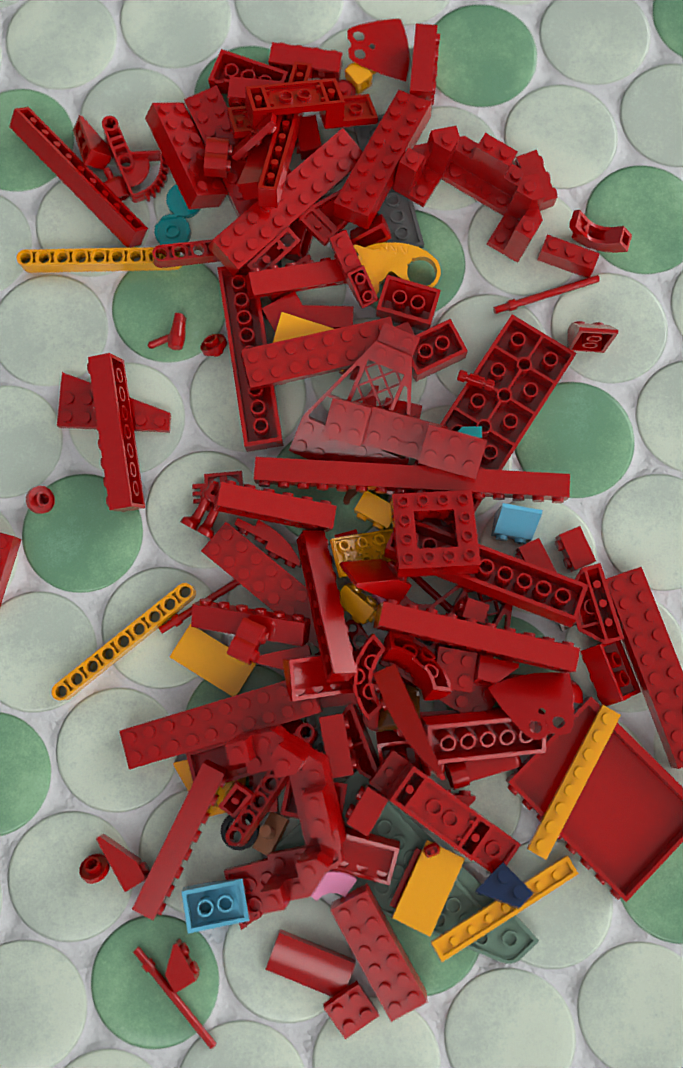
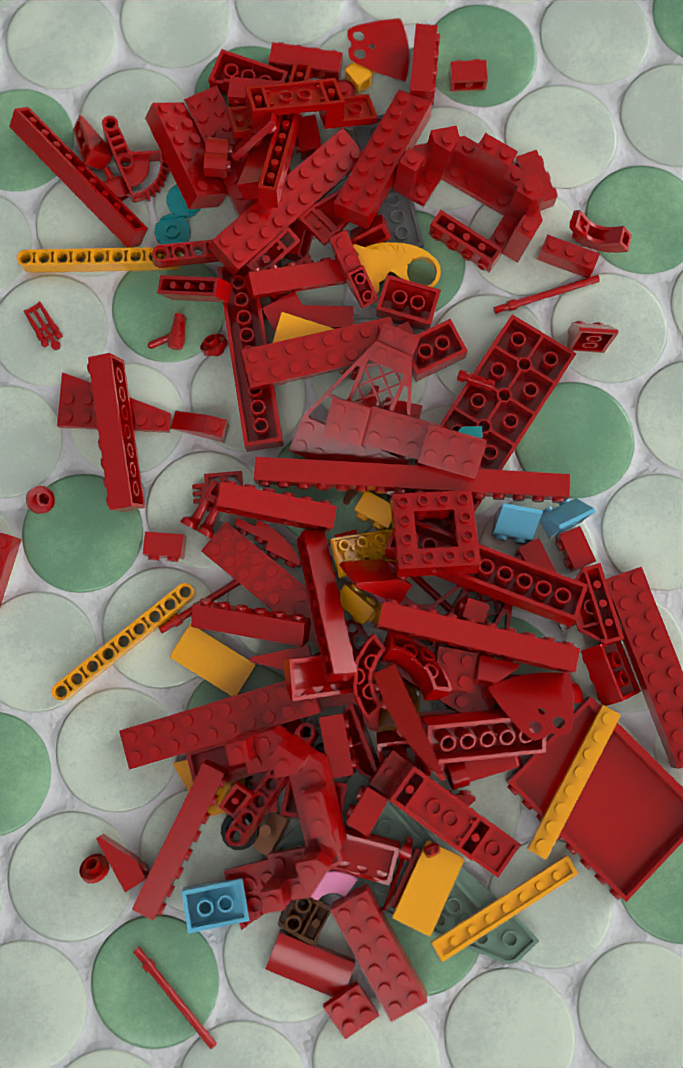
(55, 345): none -> red piece
(164, 545): none -> red brick
(181, 969): red slope -> none
(194, 288): none -> red brick
(201, 425): none -> red slope
(247, 641): red brick -> none
(305, 918): none -> reddish brown slope
(405, 854): none -> red sword
(465, 241): none -> red brick
(468, 75): none -> red brick
(505, 888): dark blue wing -> none
(565, 516): none -> medium azure slope

